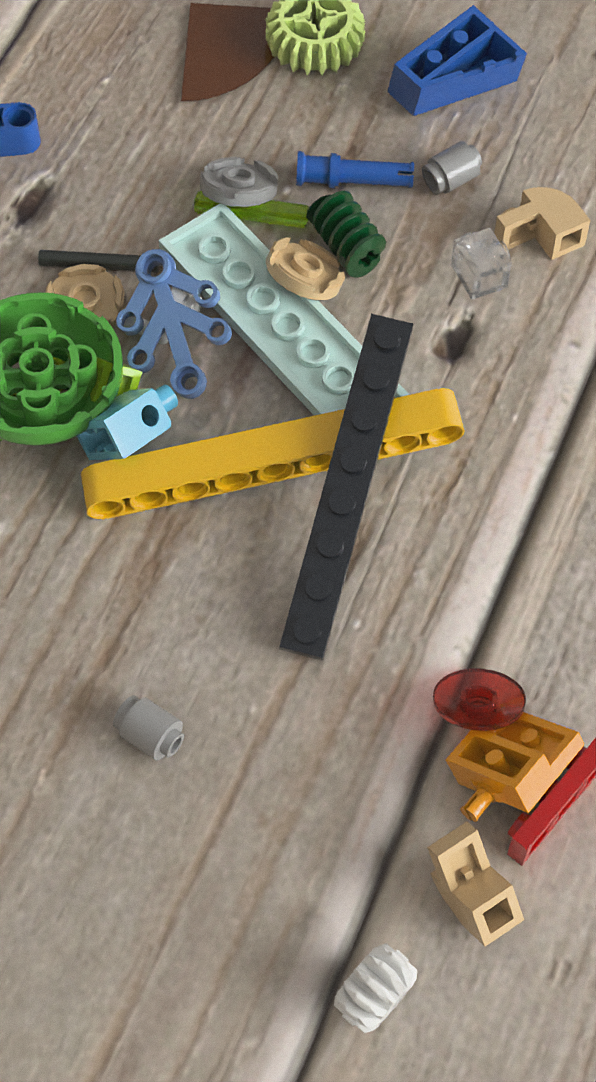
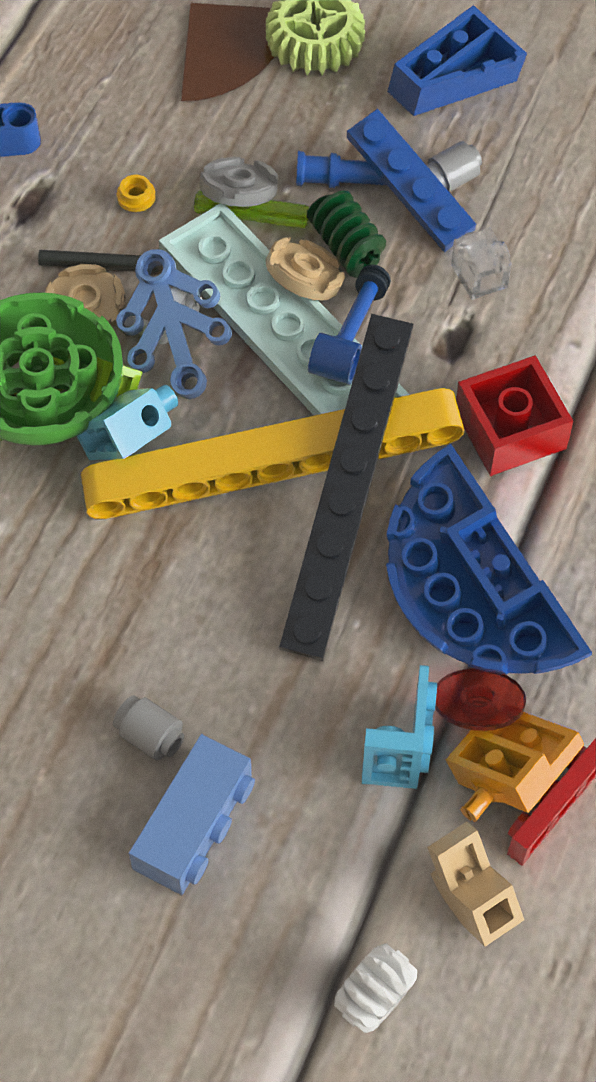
(136, 193): none -> yellow plate
(192, 815): none -> medium blue brick
(338, 355): none -> blue piece
(399, 756): none -> medium azure bracket
(410, 179): none -> blue plate
(469, 582): none -> blue brick
(513, 415): none -> red brick
(549, 218): tan brick -> none

